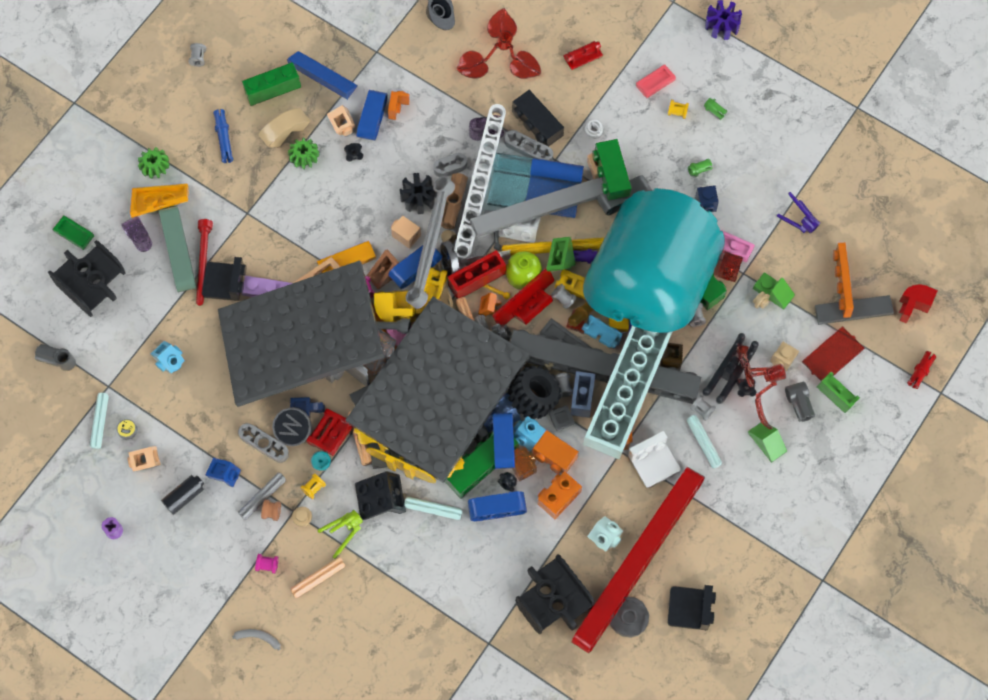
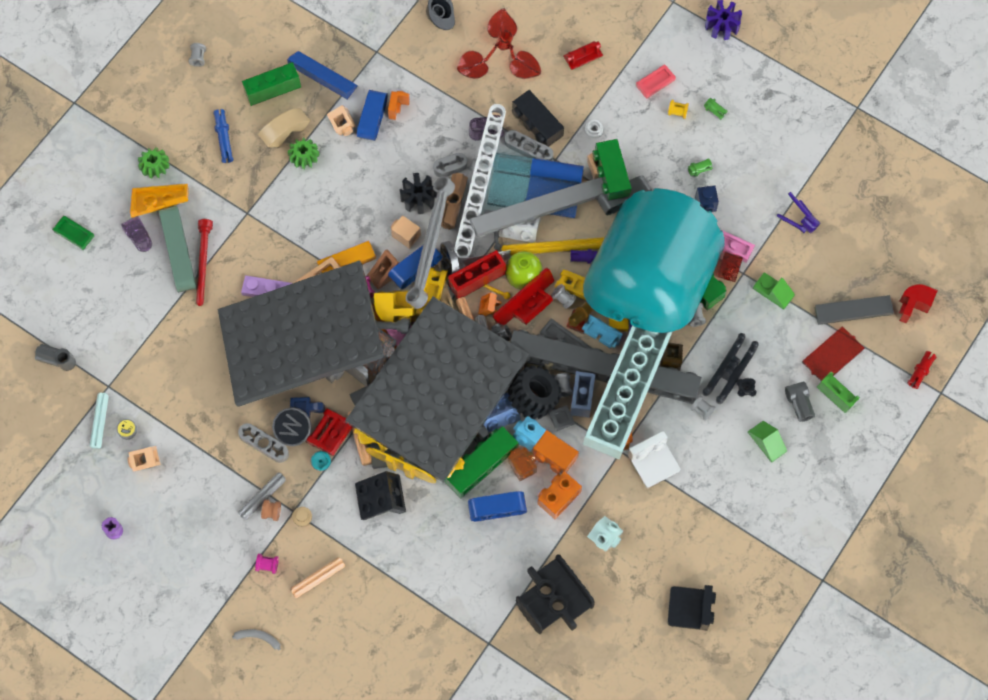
(79, 285): black piece -> none
(168, 357): medium azure brick -> none
(183, 494): black brick -> none
(223, 471): blue bracket -> none
(224, 280): black bracket -> none
(314, 480): yellow bush -> none
(350, 521): lime plant -> none
(353, 147): black plate -> none
(433, 508): light aqua axle -> none
(448, 235): tan hinge -> none
(503, 440): blue beam -> none
(507, 481): black plate -> none
(561, 254): bright green slope -> none
(631, 618): flat silver tile -> none
(637, 560): red beam -> none
(704, 441): light aqua axle -> none
(761, 300): tan plate -> none
(771, 374): clear red plant -> none
(784, 355): tan bracket -> none
(844, 283): orange plate -> none

